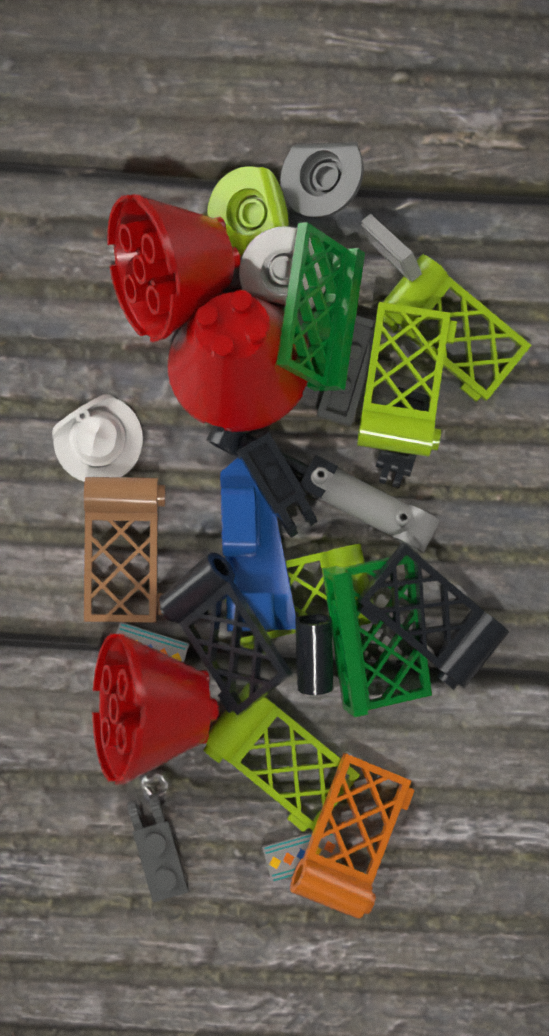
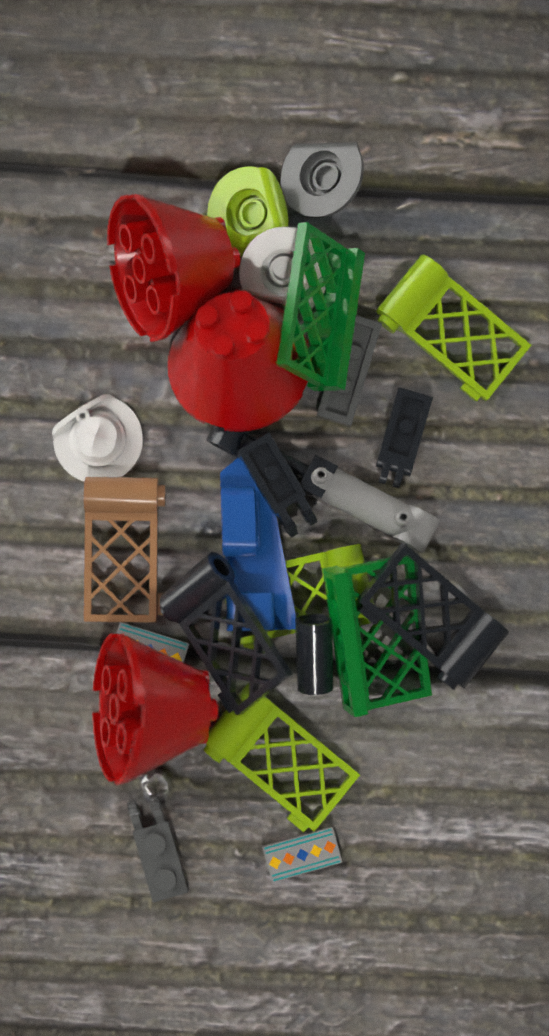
(332, 882): orange piece -> none
(391, 248): light grey tile -> none
(397, 427): lime piece -> none

